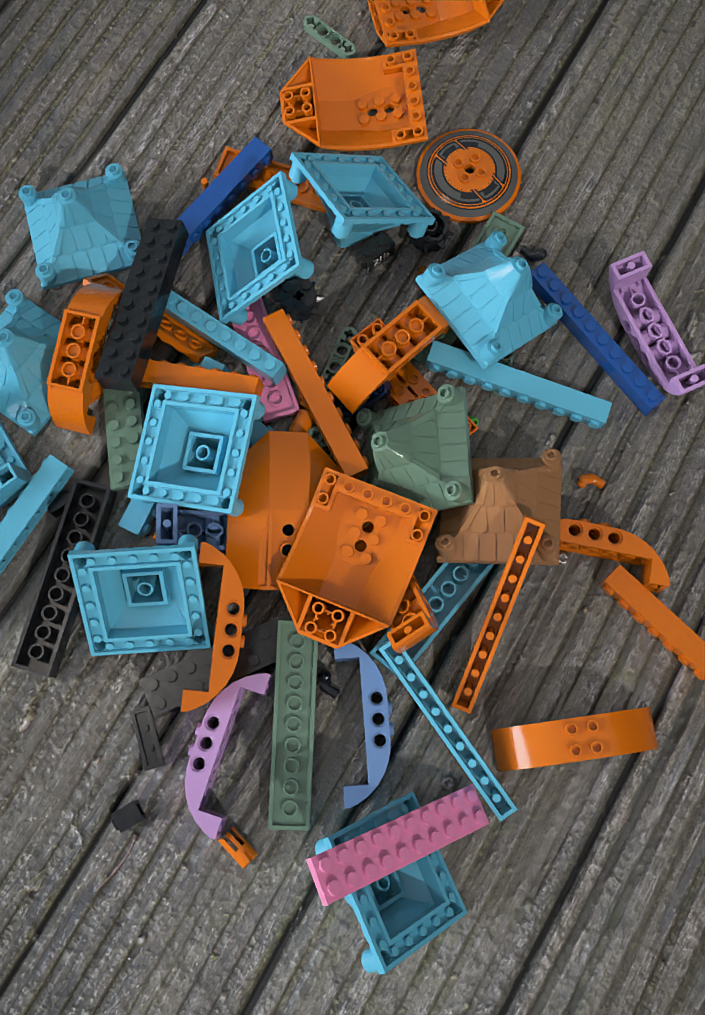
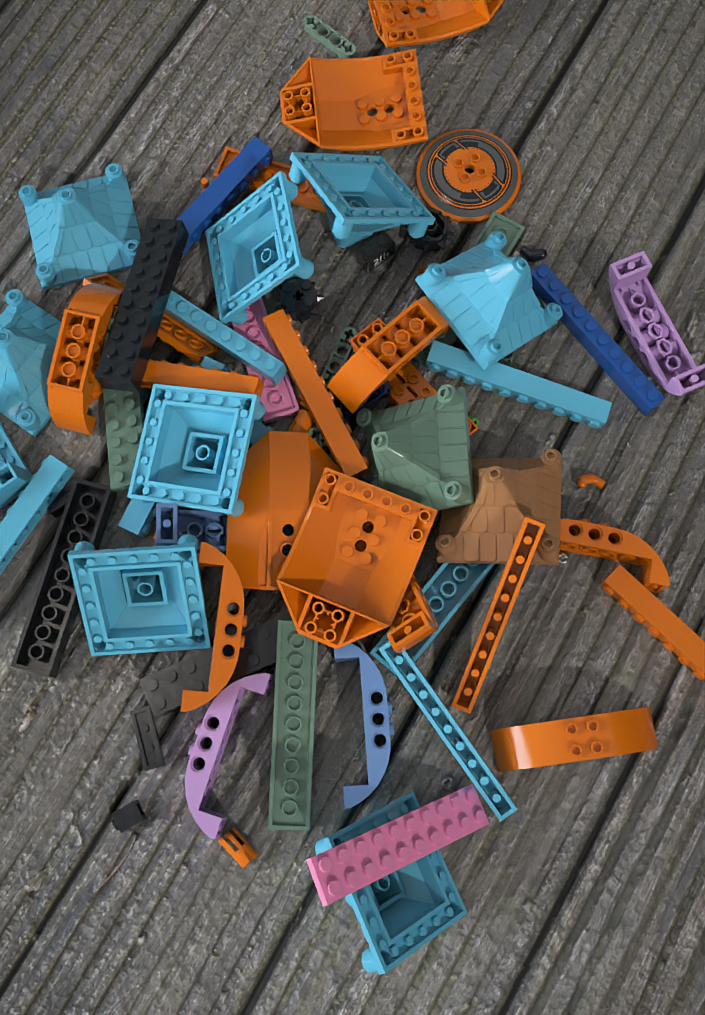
(325, 686): black arm -> none

